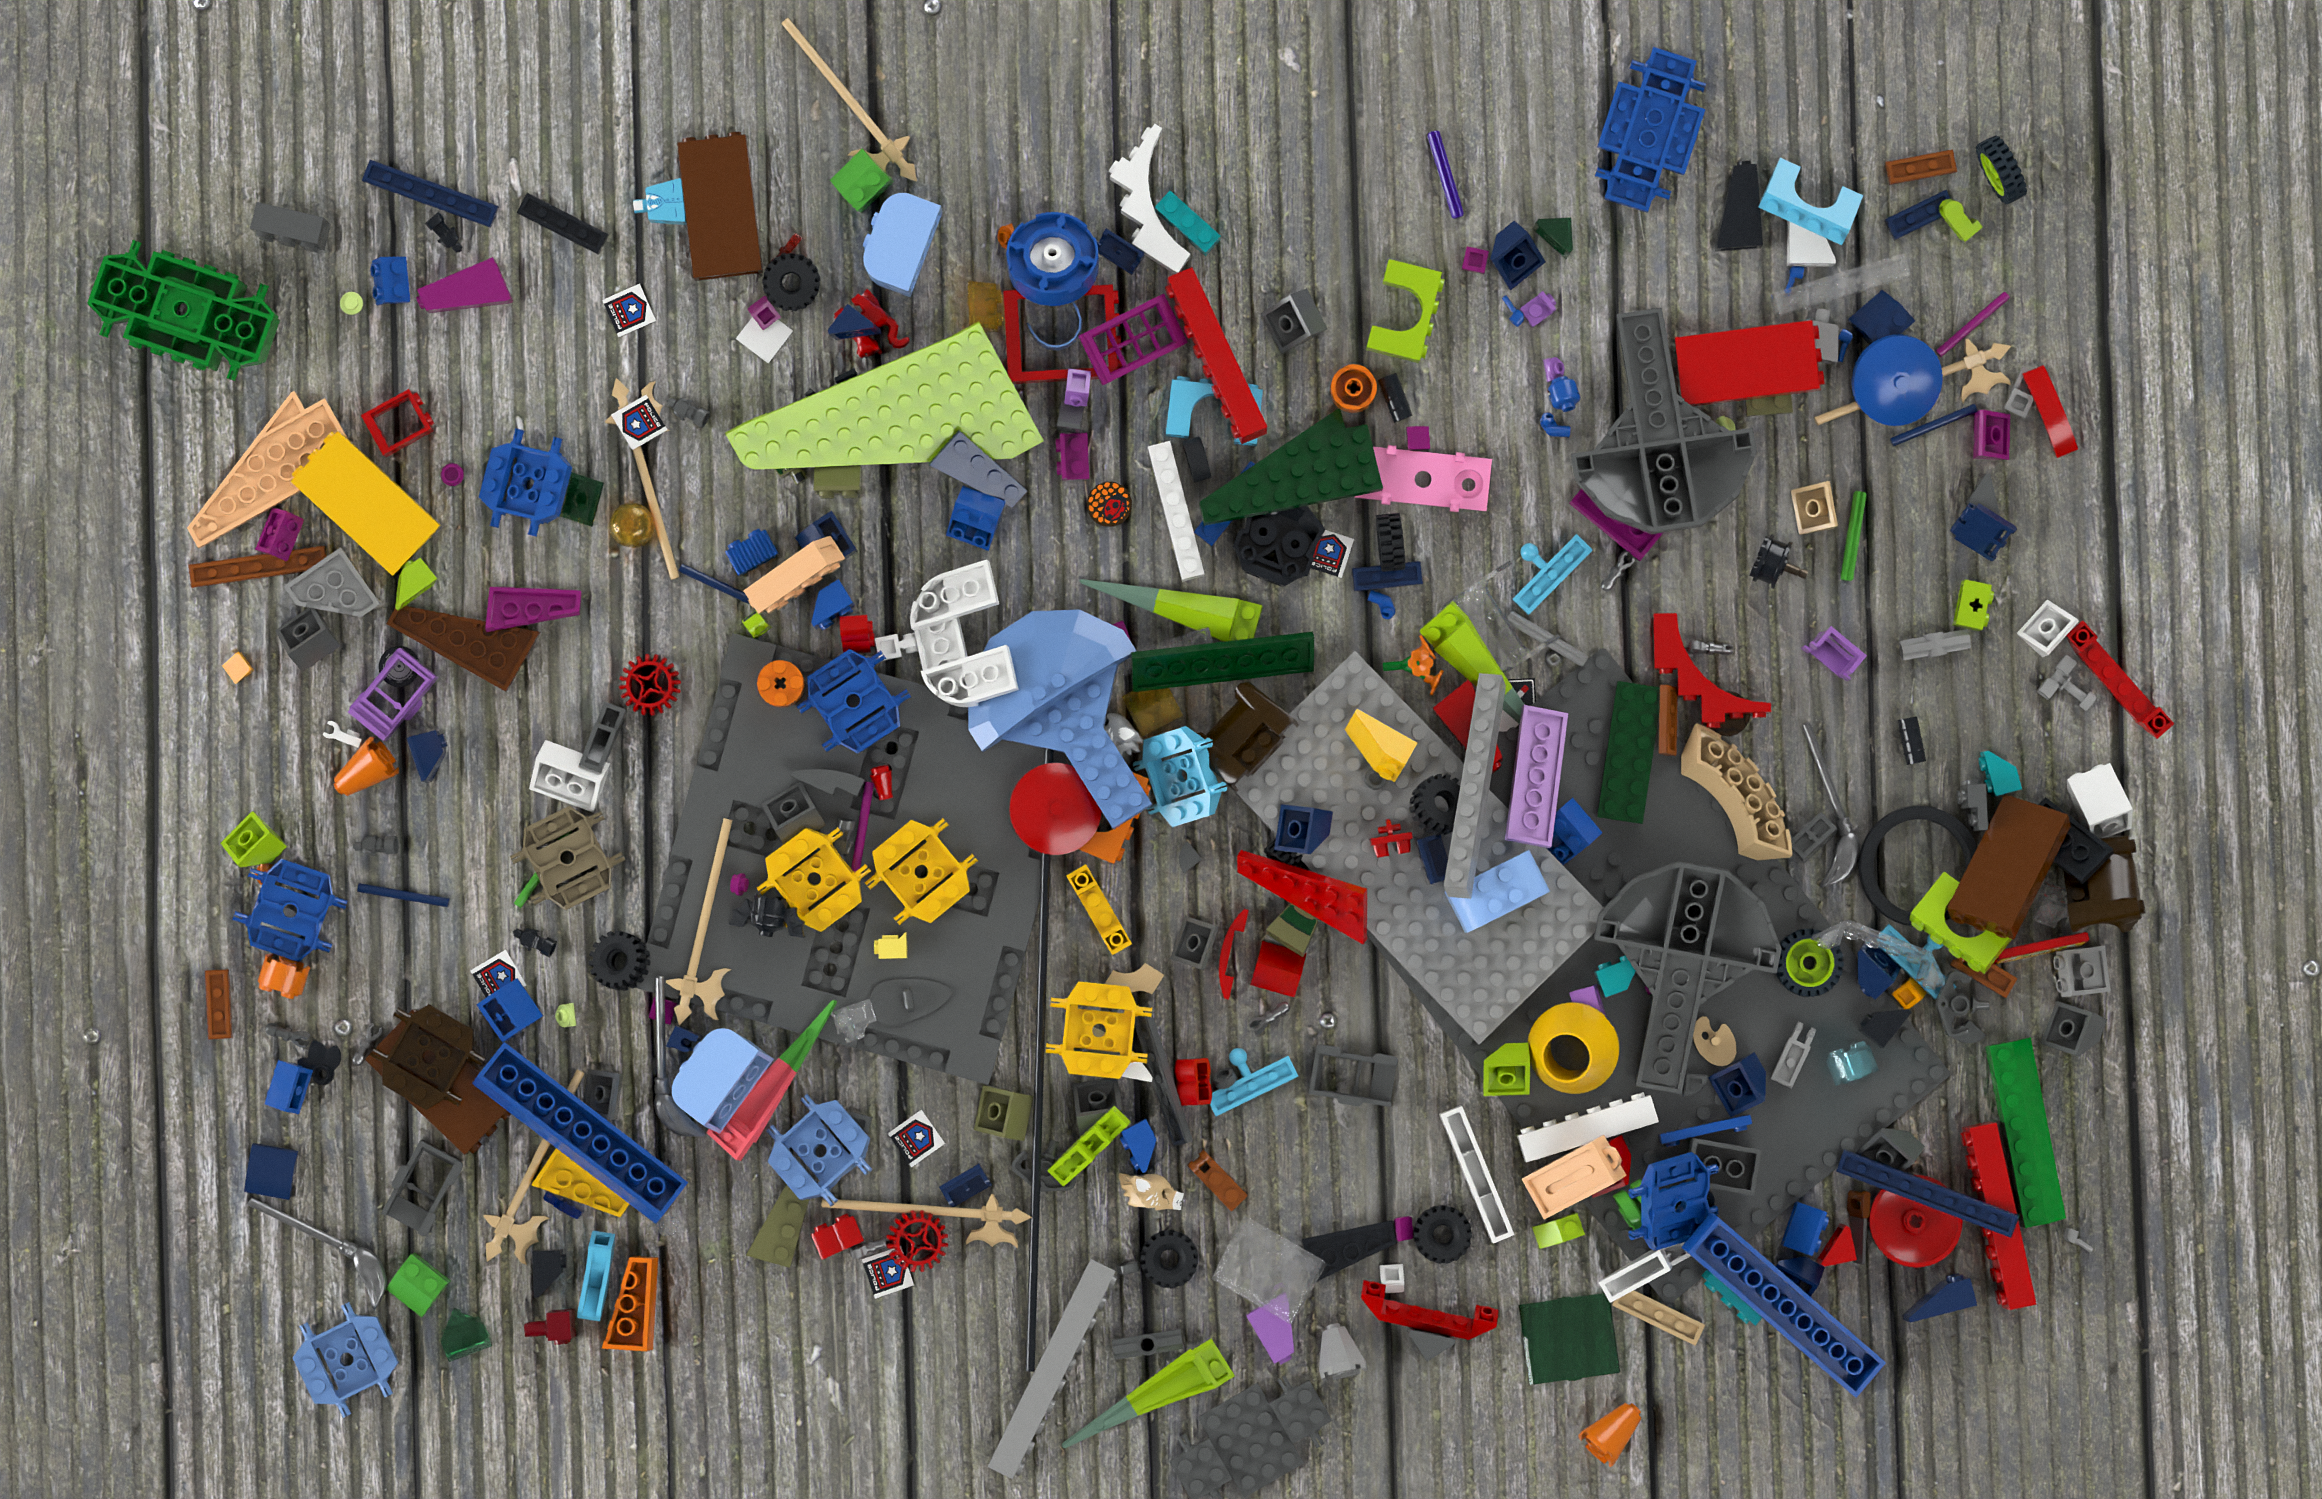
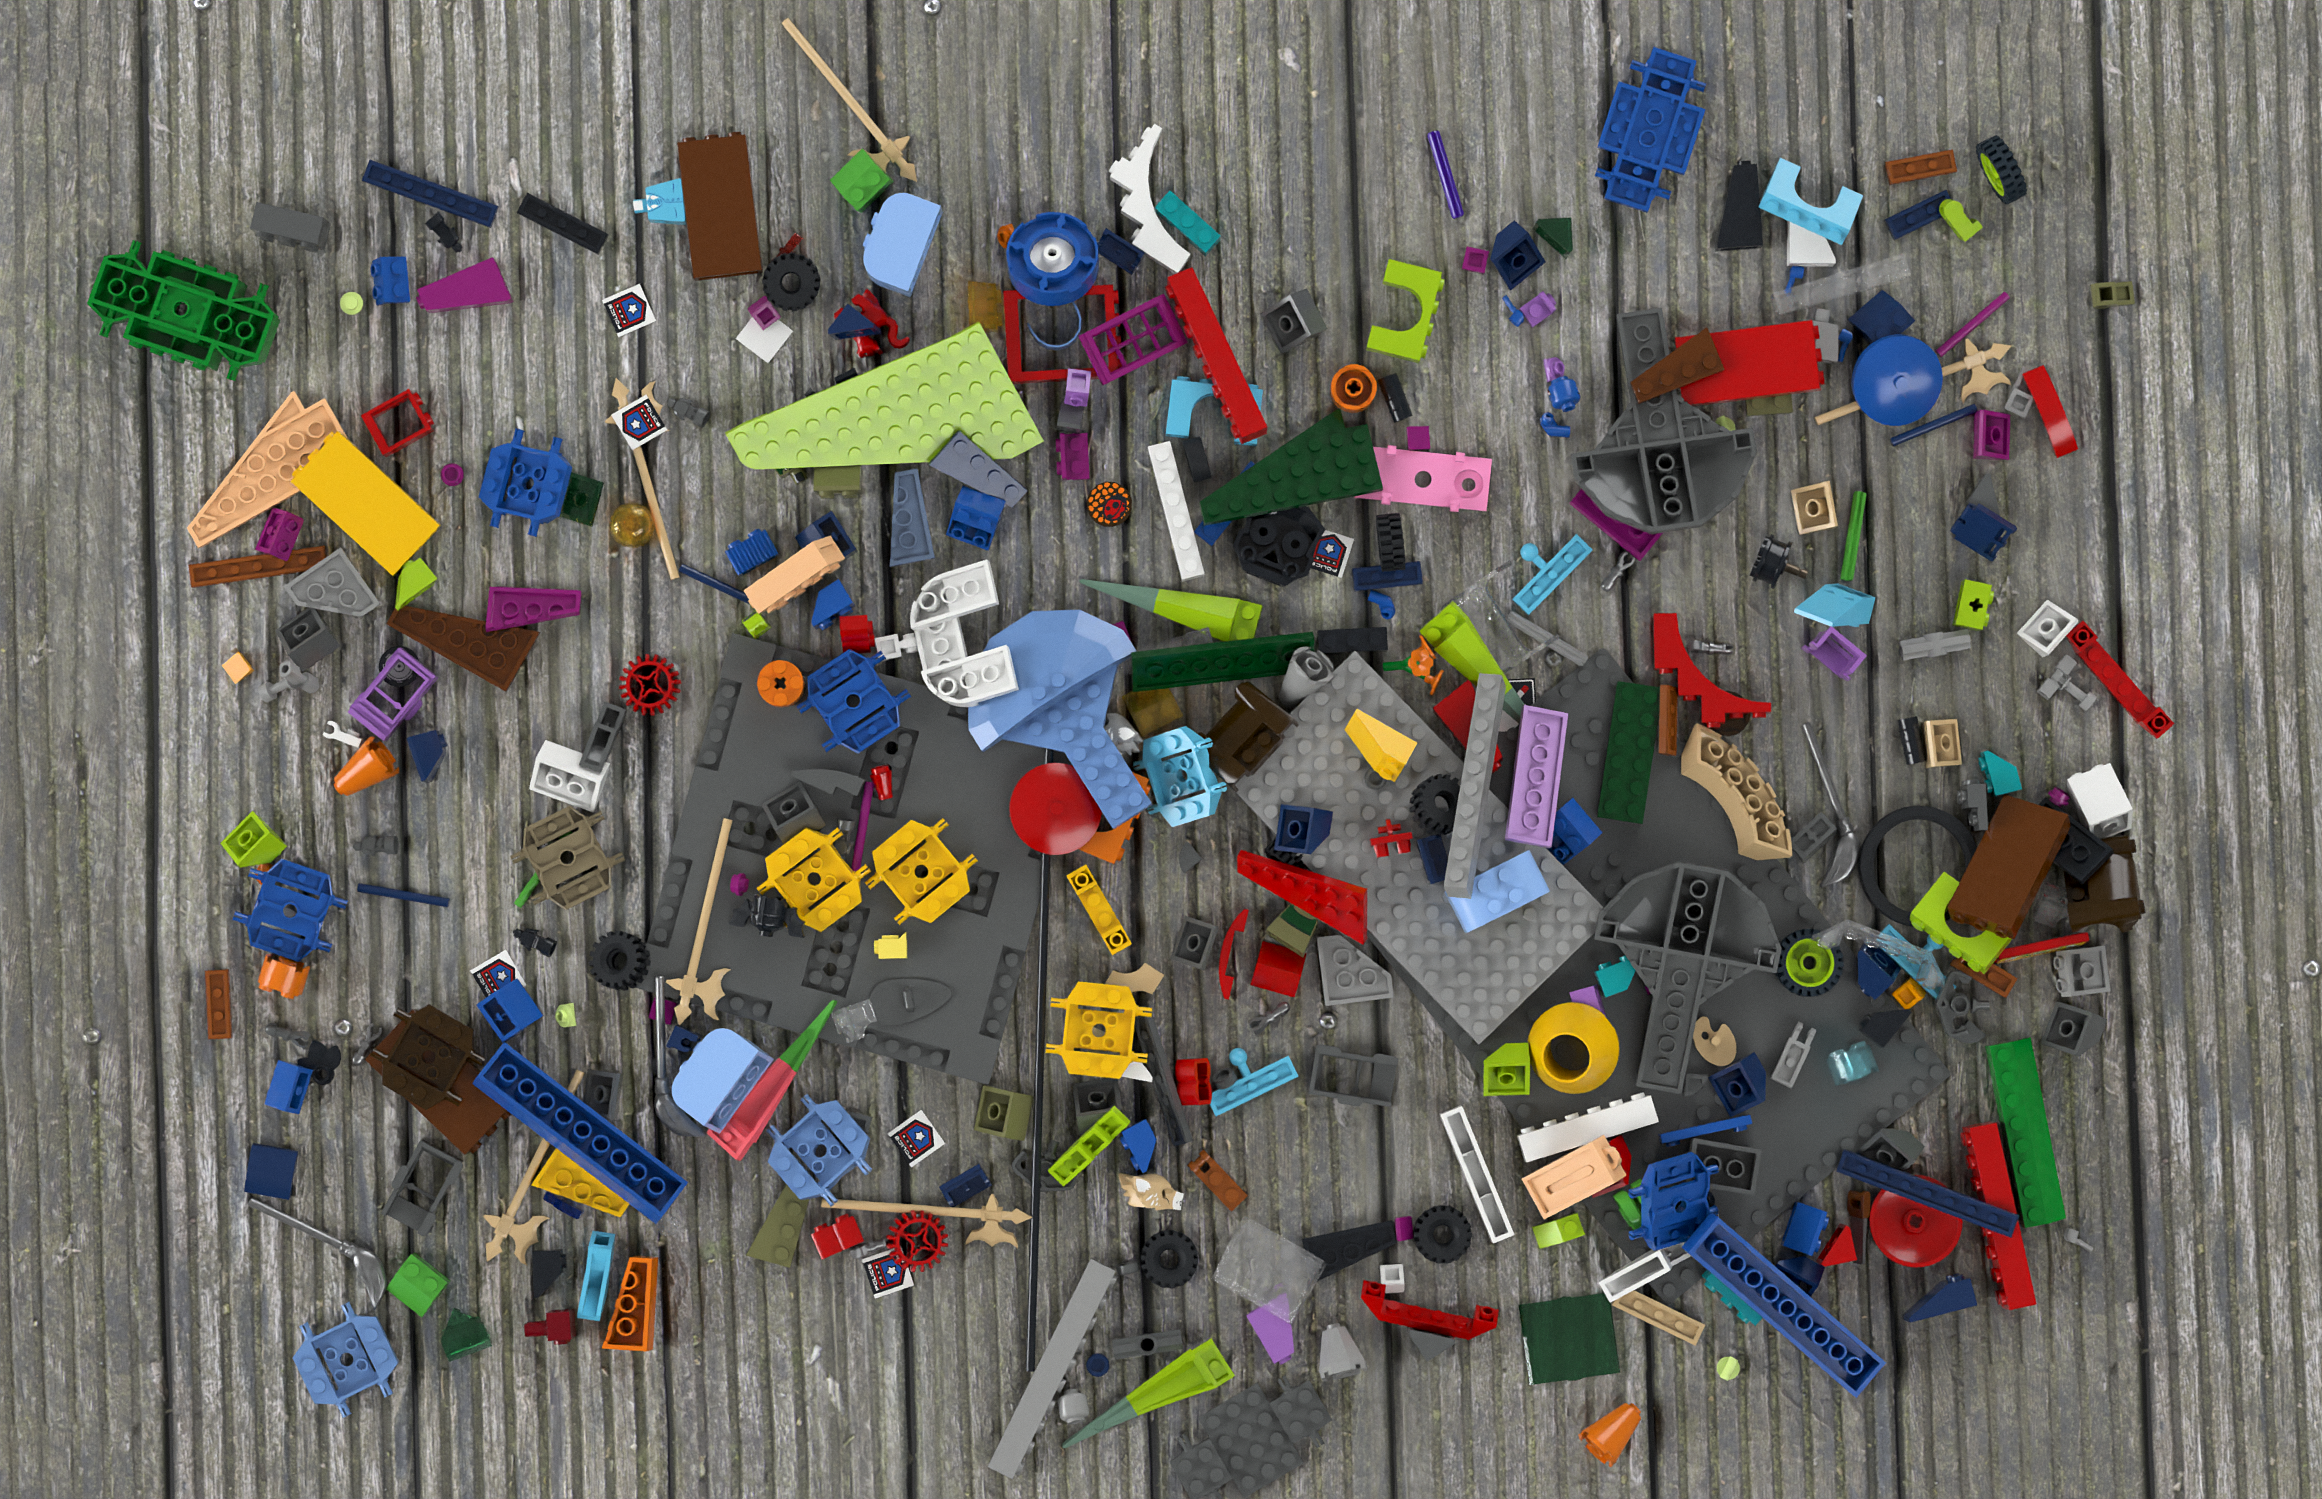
(292, 678): none -> light grey bar
(910, 527): none -> sand blue wing
(1073, 1407): none -> light grey head
(1097, 1364): none -> dark blue tile
(1304, 676): none -> light grey cone
(1350, 640): none -> black arch
(1350, 974): none -> light grey plate
(1683, 366): none -> reddish brown wing
(1728, 1368): none -> yellowish green plate
(1837, 606): none -> medium azure slope
(1941, 743): none -> tan slope
(2058, 797): none -> magenta plate
(2112, 294): none -> olive brick

